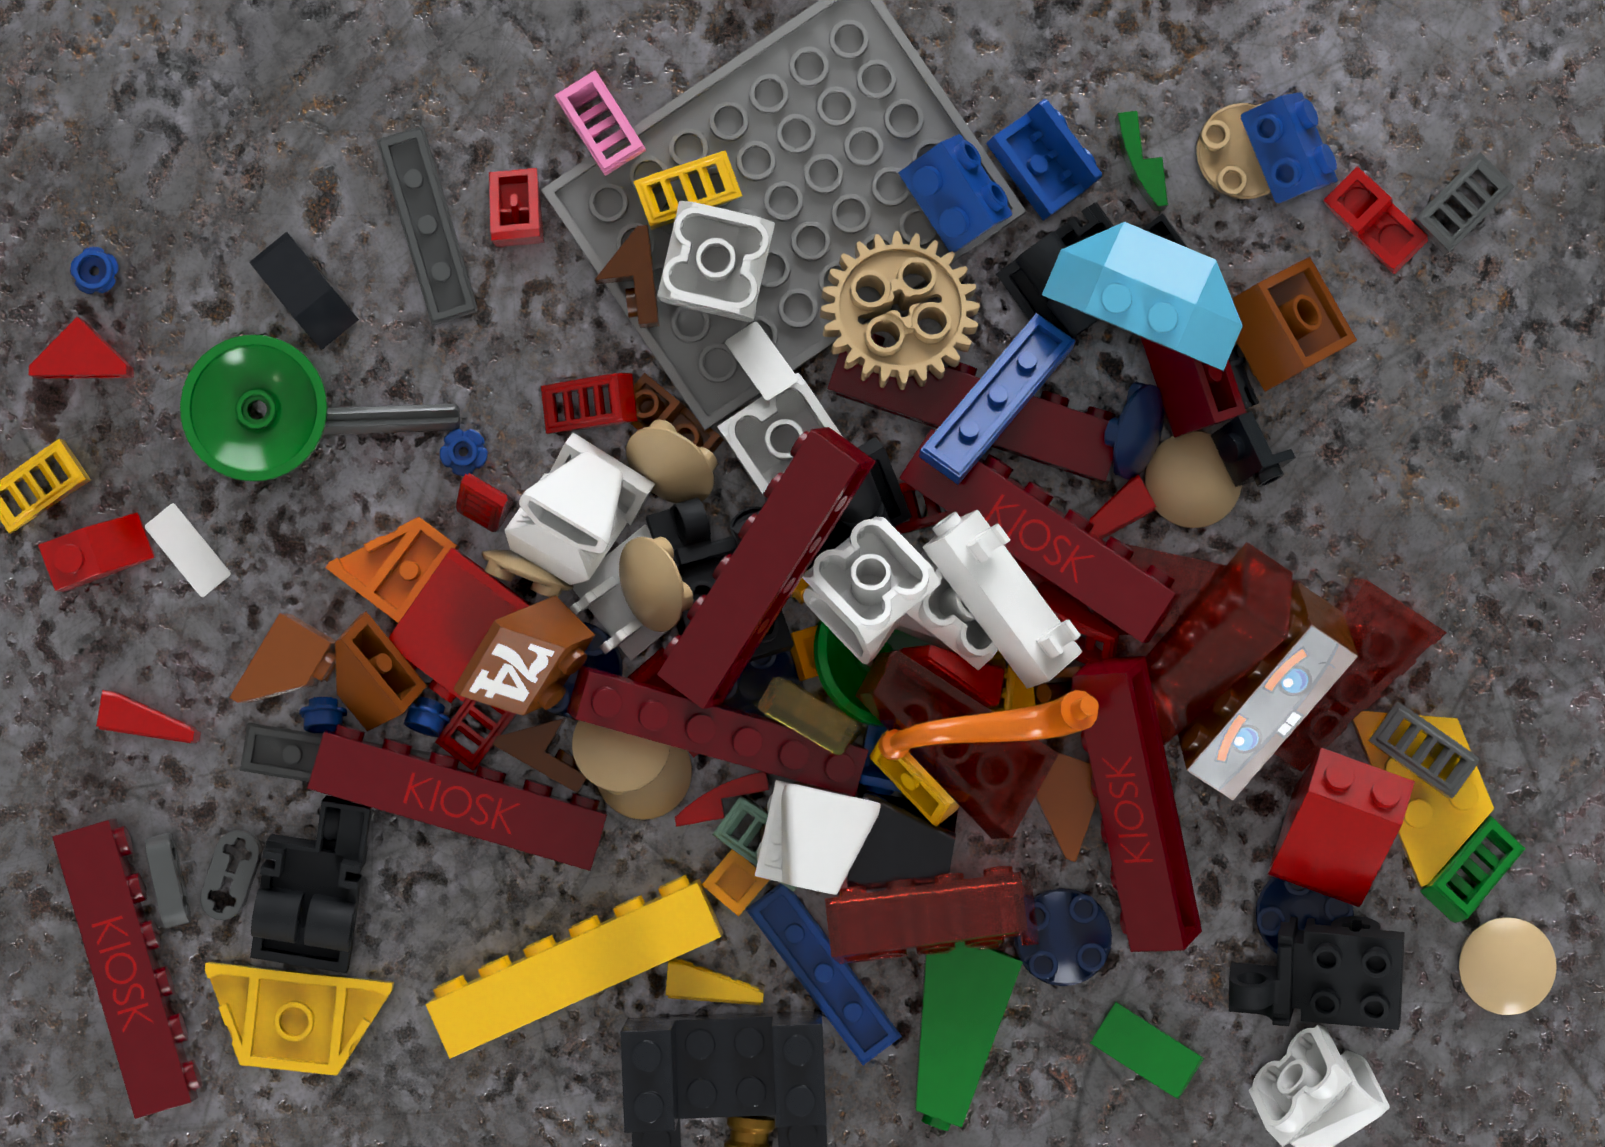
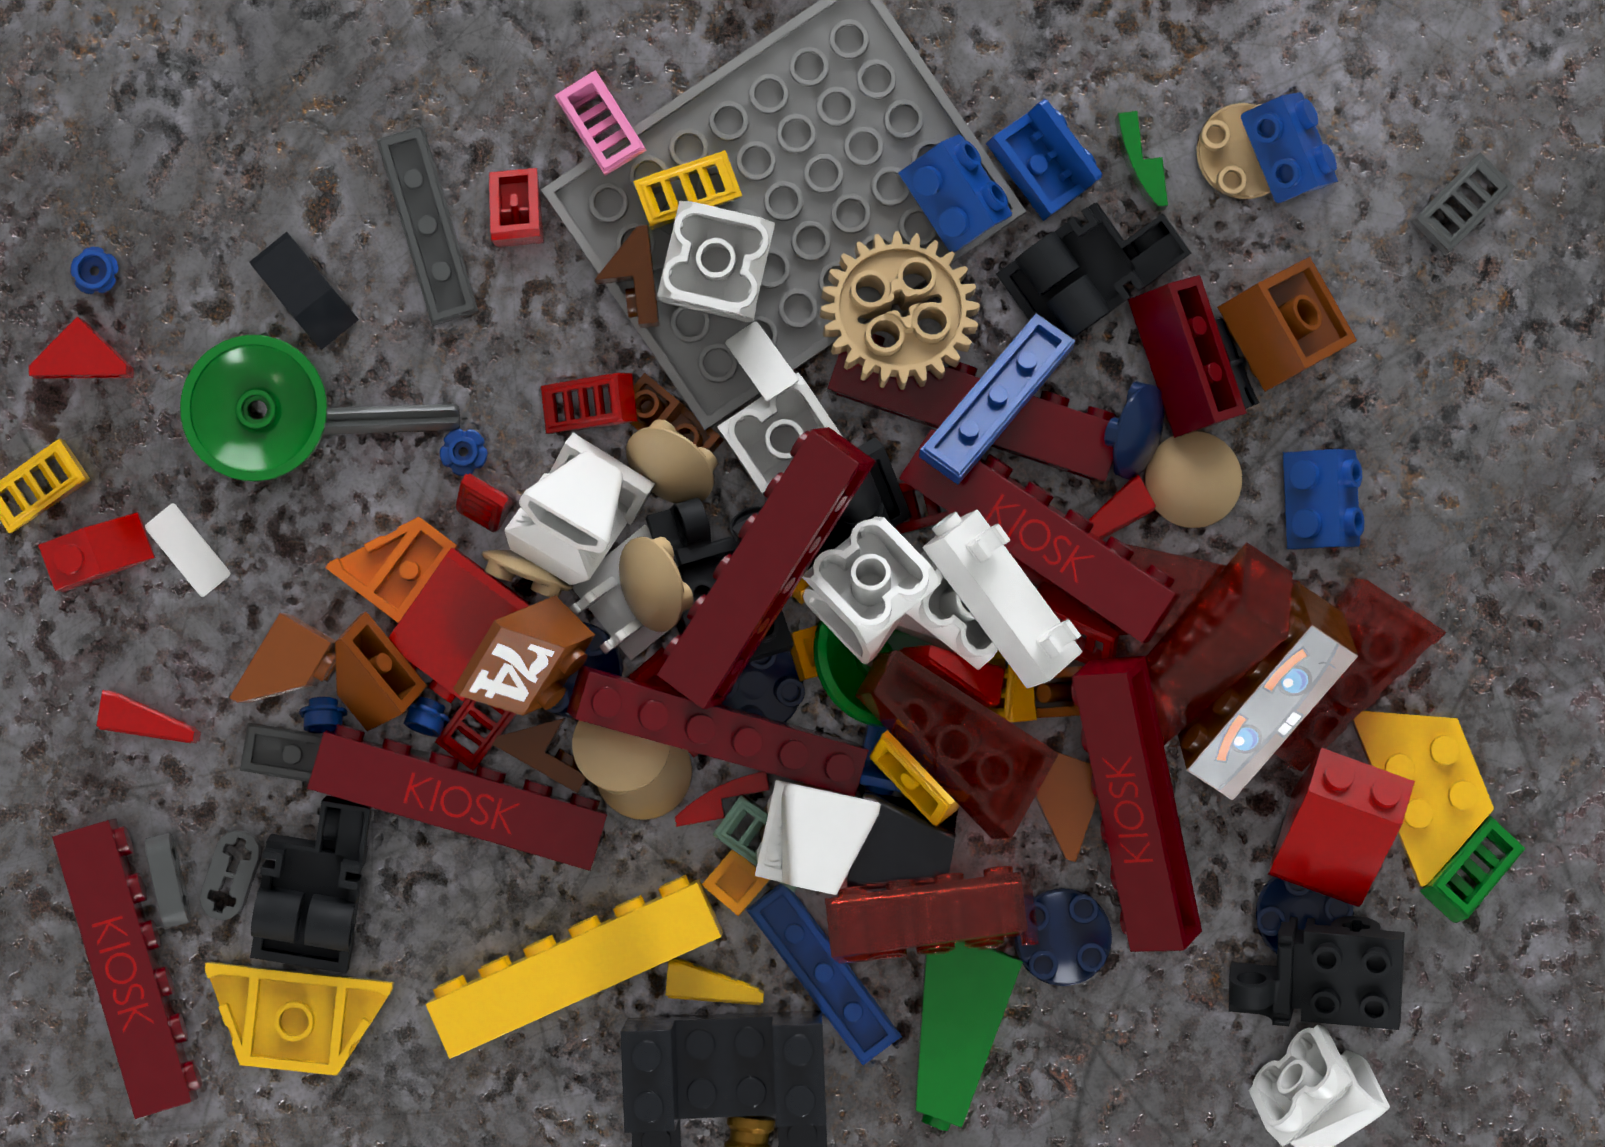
(809, 715): clear yellow slope -> none
(1042, 721): orange animal -> none
(1147, 1050): green slope -> none
(1149, 291): medium azure wedge -> none
(1247, 452): black bracket -> none
(1322, 499): none -> blue bracket
(1375, 220): red slope -> none
(1459, 774): dark grey slope -> none
(1507, 966): tan dish -> none

